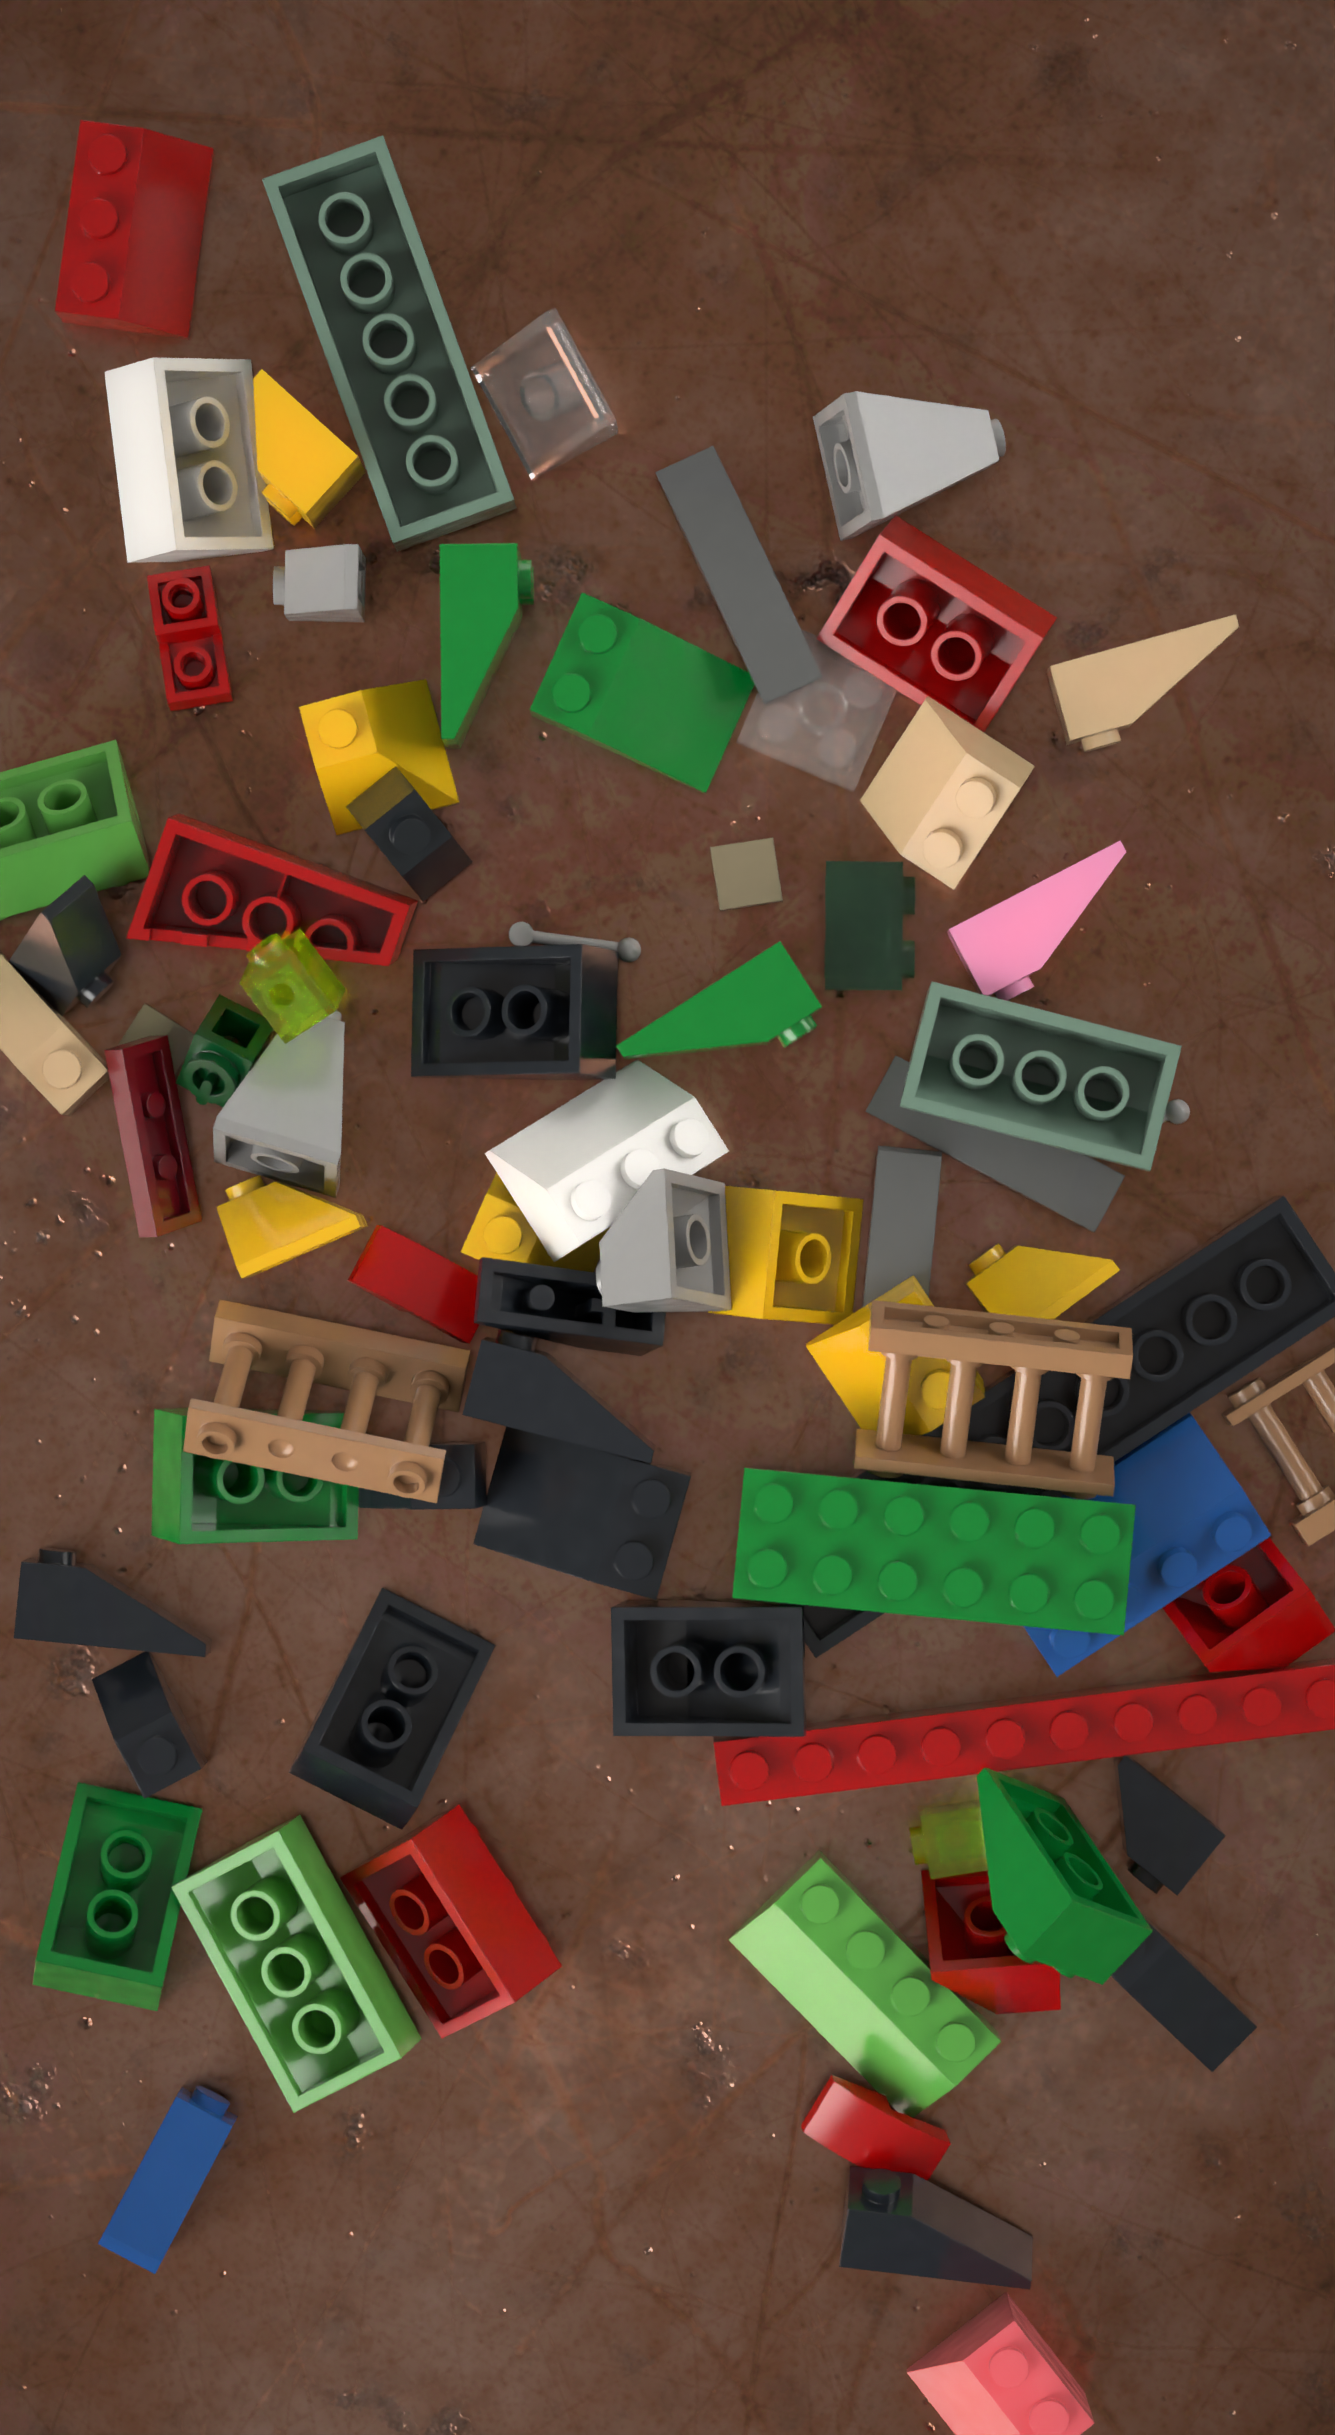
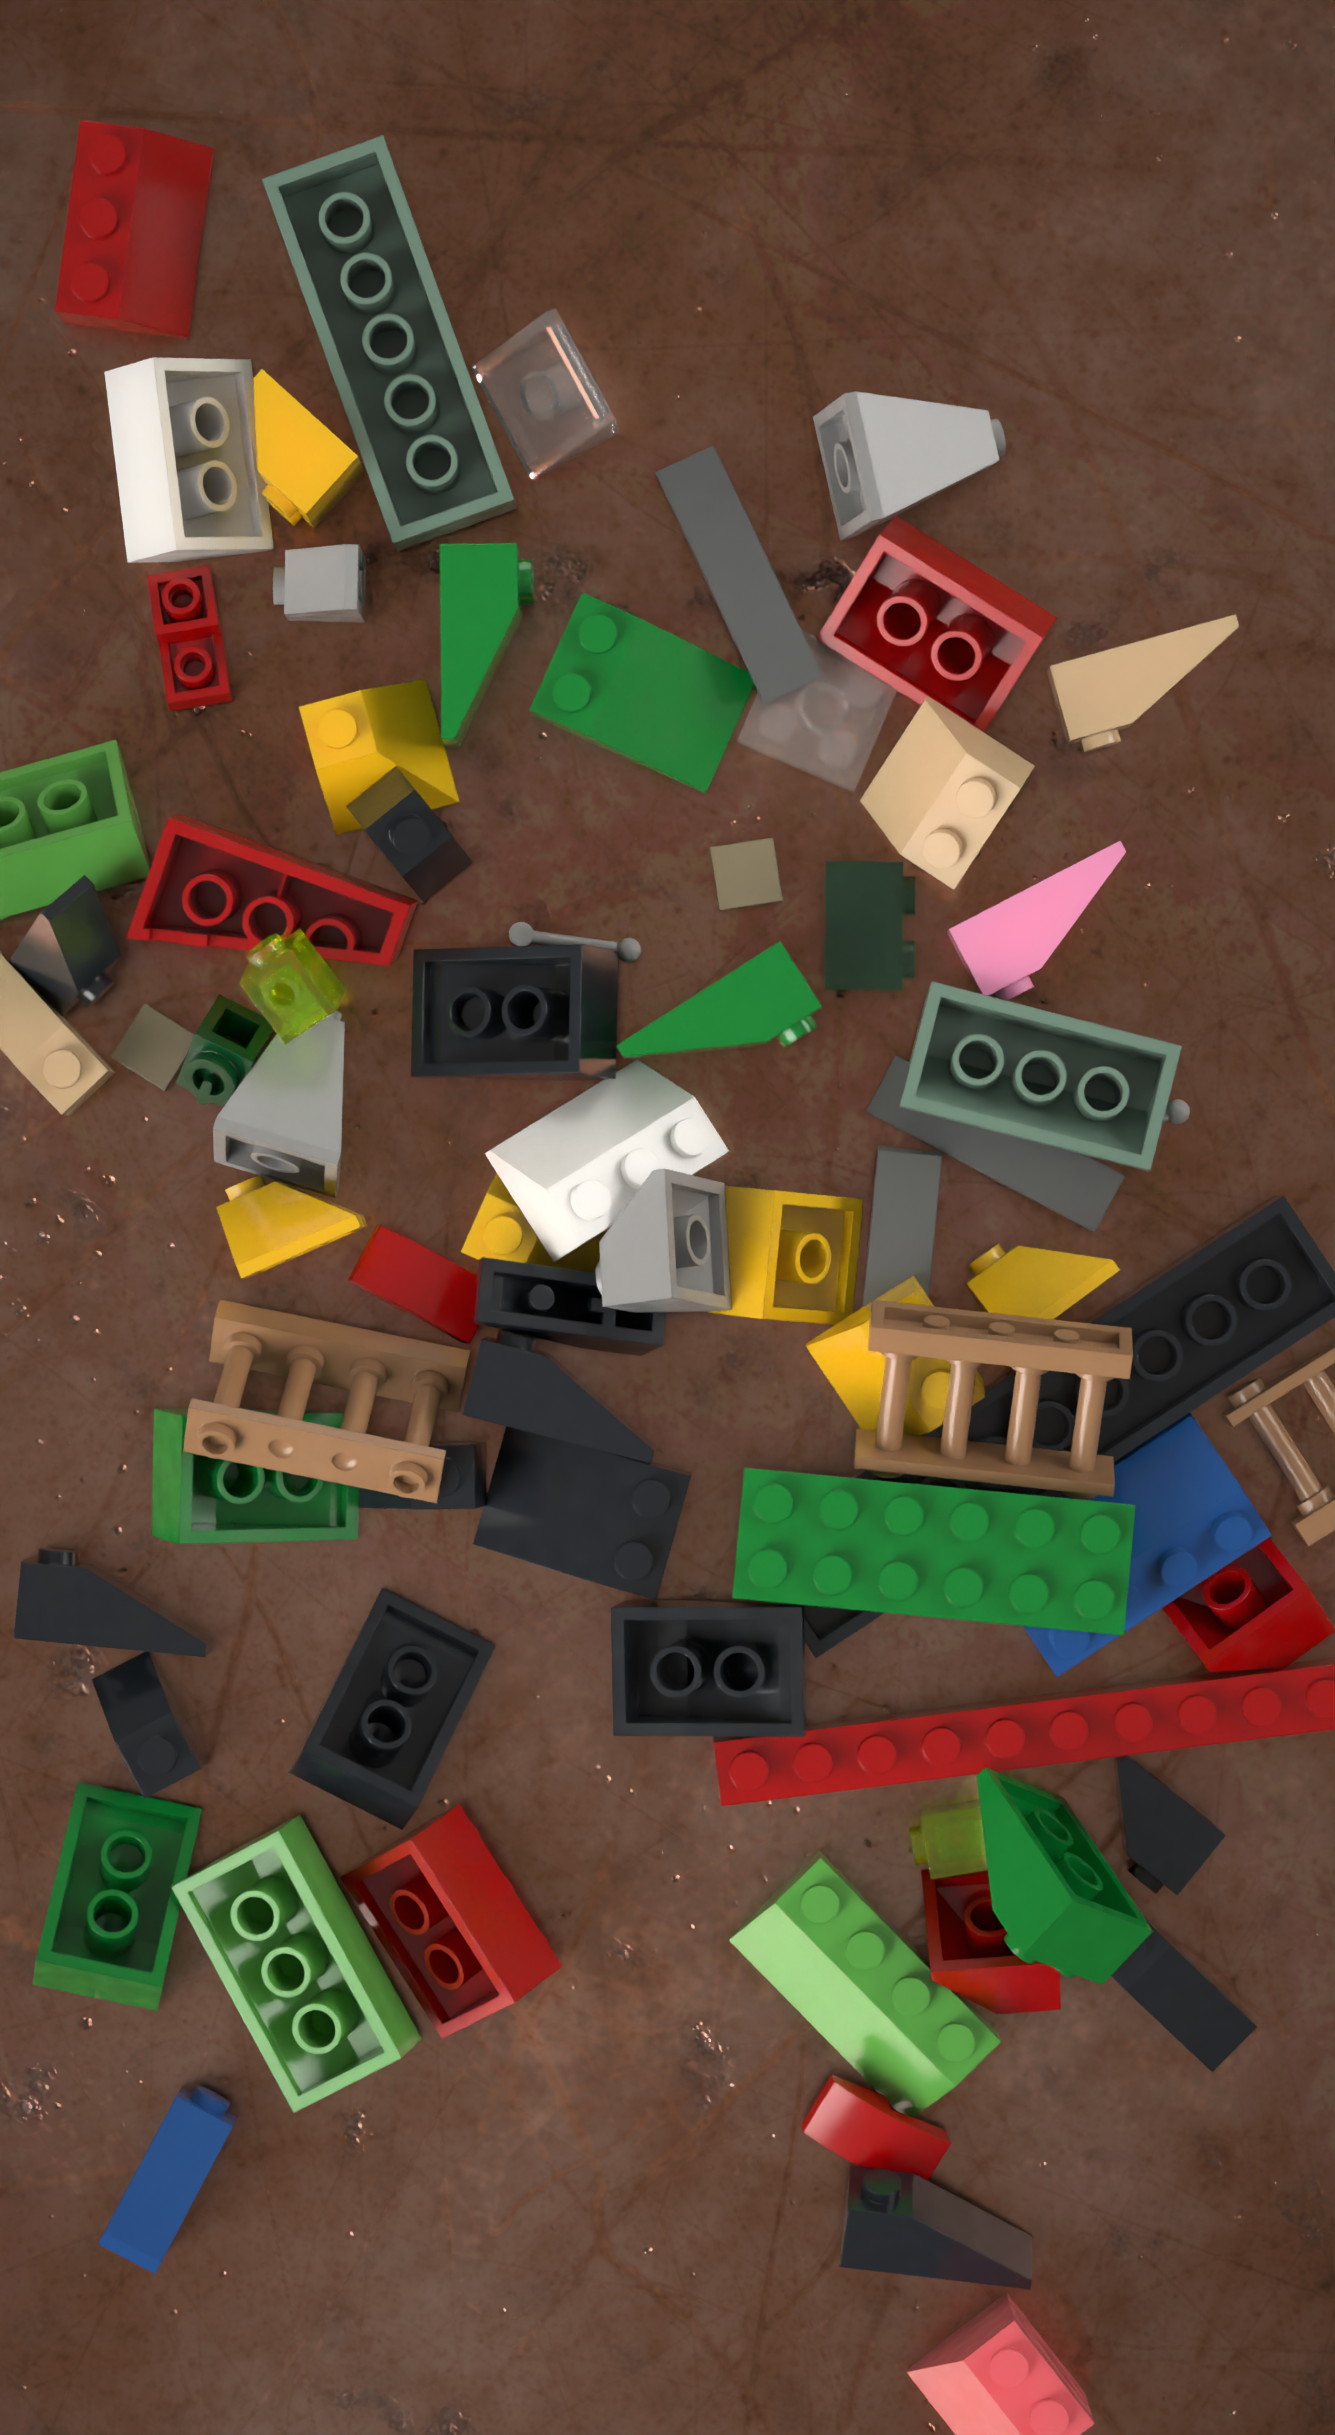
(153, 1135): dark red plate -> none

